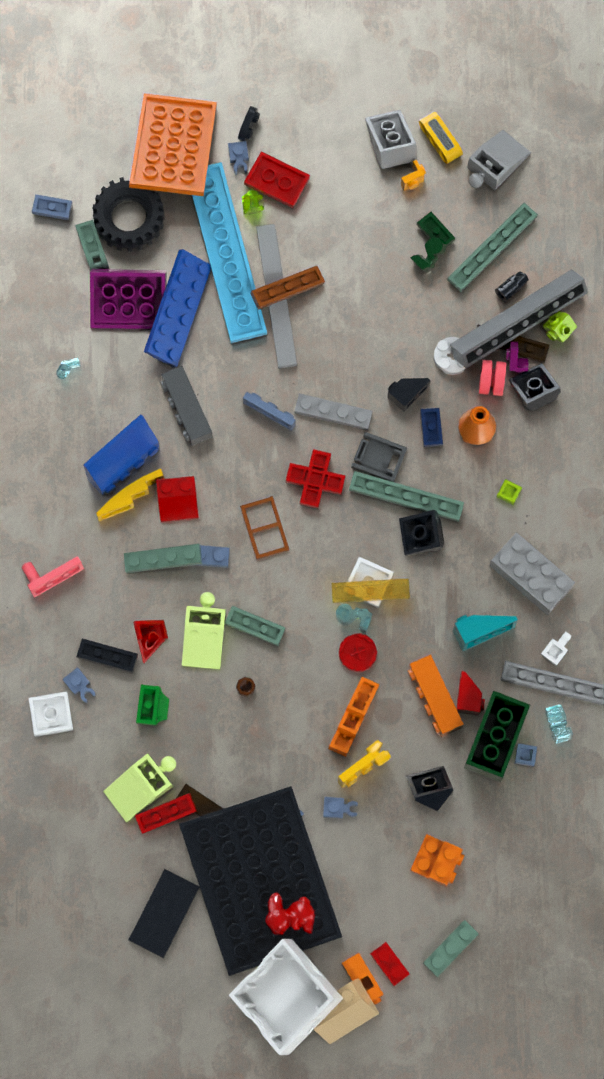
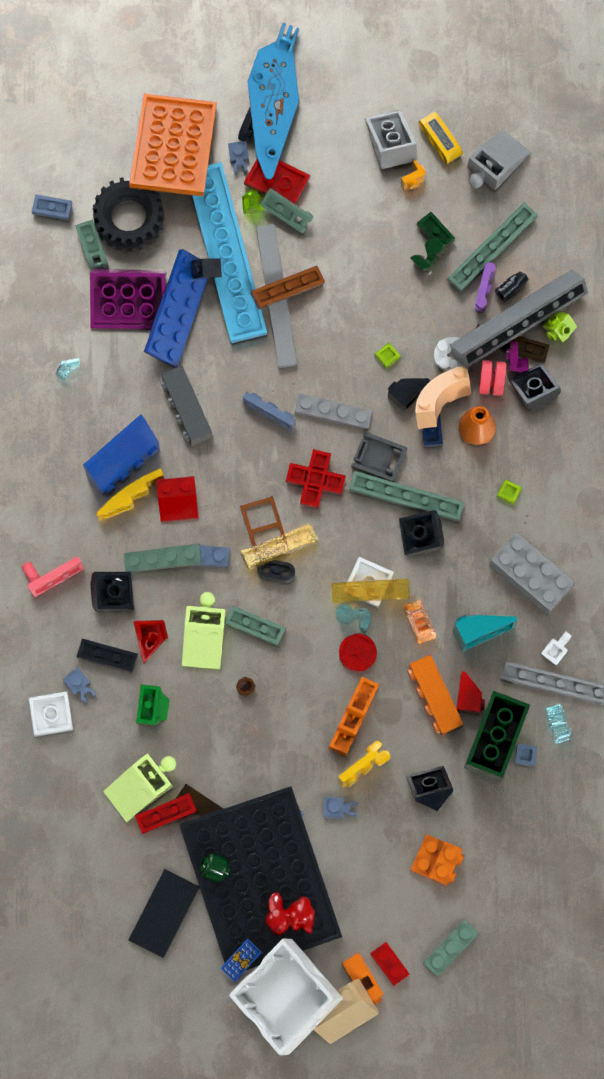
(111, 591): none -> black slope
(206, 268): none -> black brick
(214, 867): none -> dark green head
(241, 960): none -> tile
(273, 98): none -> dark azure wing
(276, 569): none -> black plate
(279, 546): none -> clear yellow tile
(286, 210): none -> sand green plate
(387, 355): none -> lime tile
(425, 632): none -> clear orange slope
(439, 391): none -> light nougat brick
(485, 287): none -> medium lavender plate

